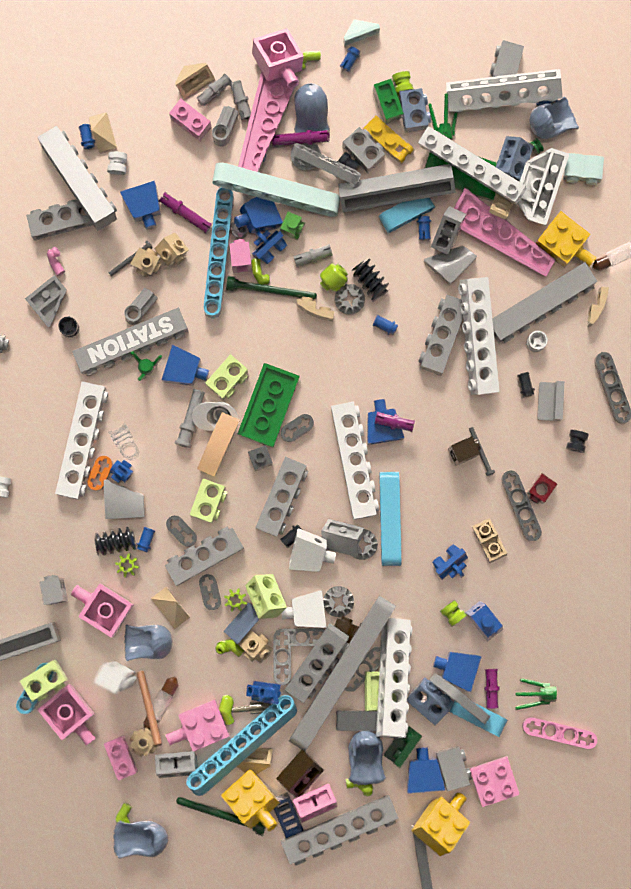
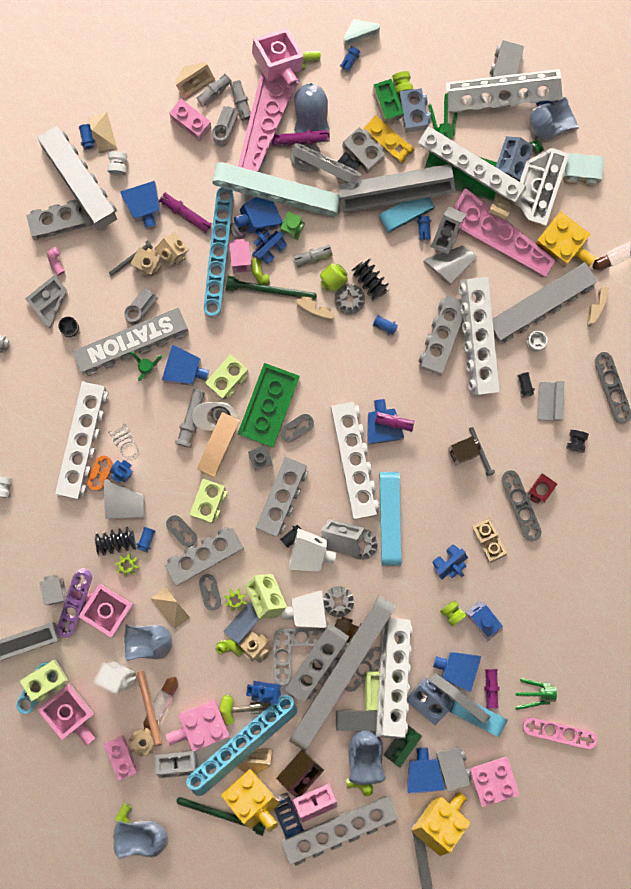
(74, 603): none -> medium lavender beam

